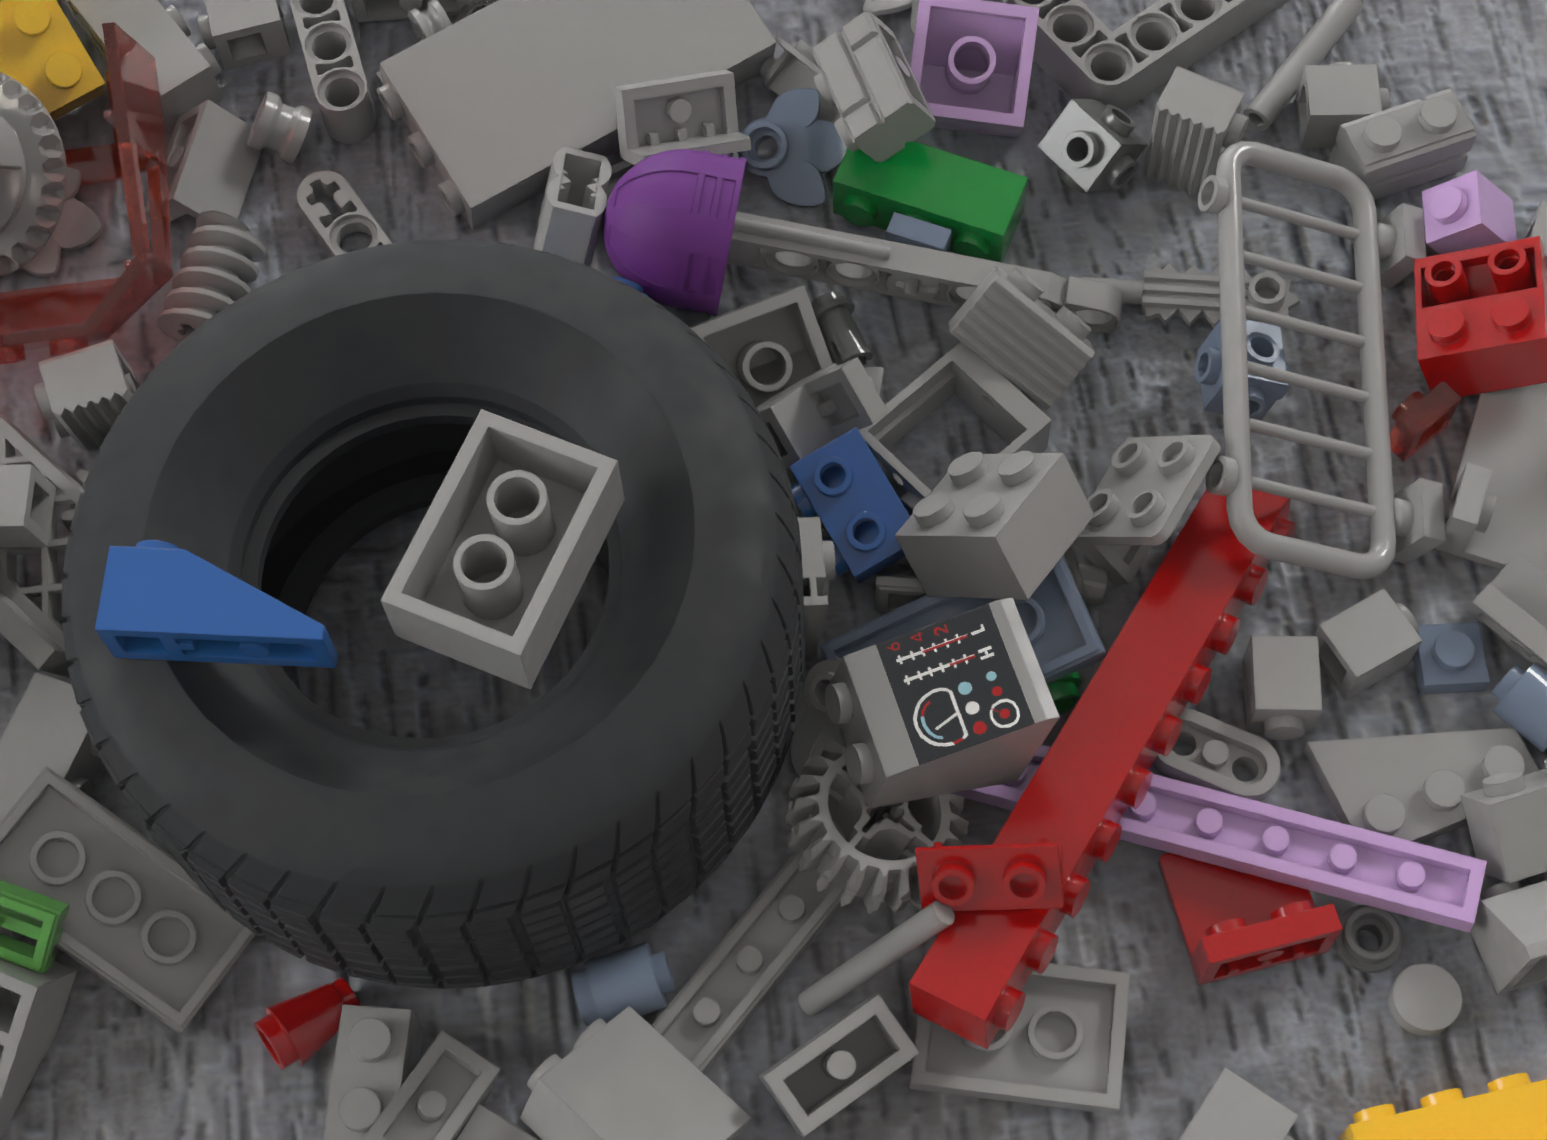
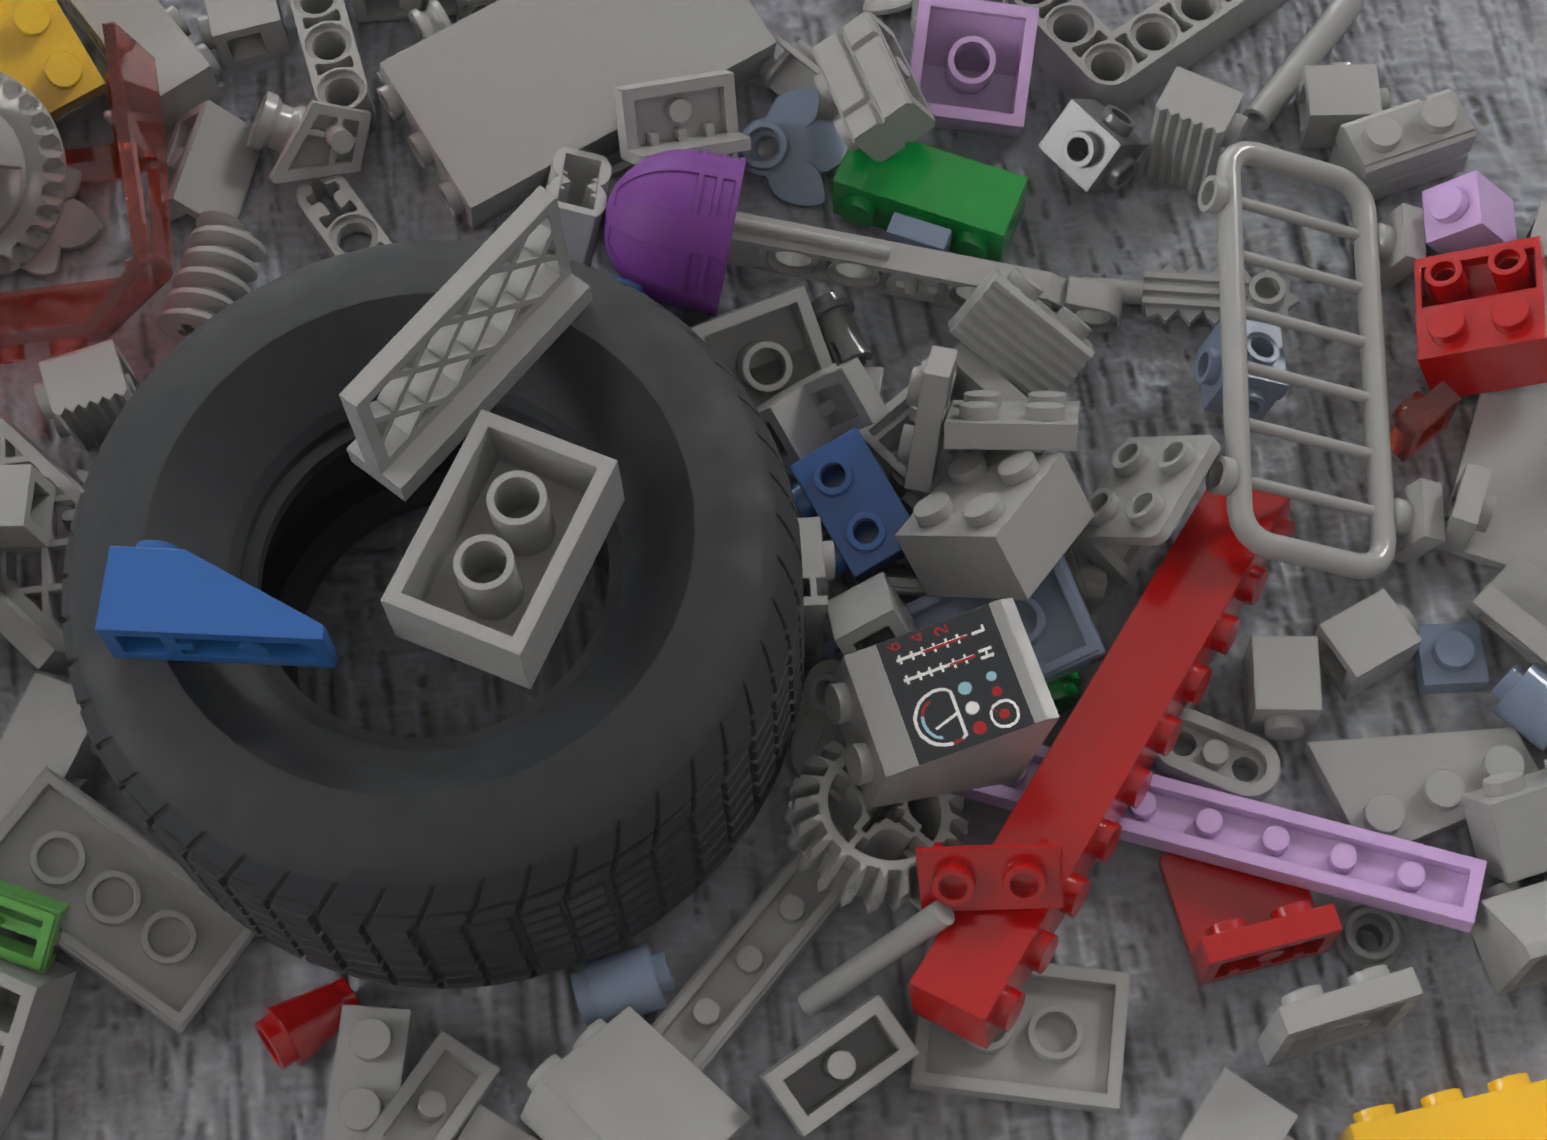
(324, 143): none -> light grey piece
(517, 314): none -> light grey fence
(868, 615): none -> light grey brick
(929, 402): none -> light grey hinge
(992, 424): none -> light grey plate
(1323, 1020): none -> light grey plate
(1425, 999): light grey tile -> none

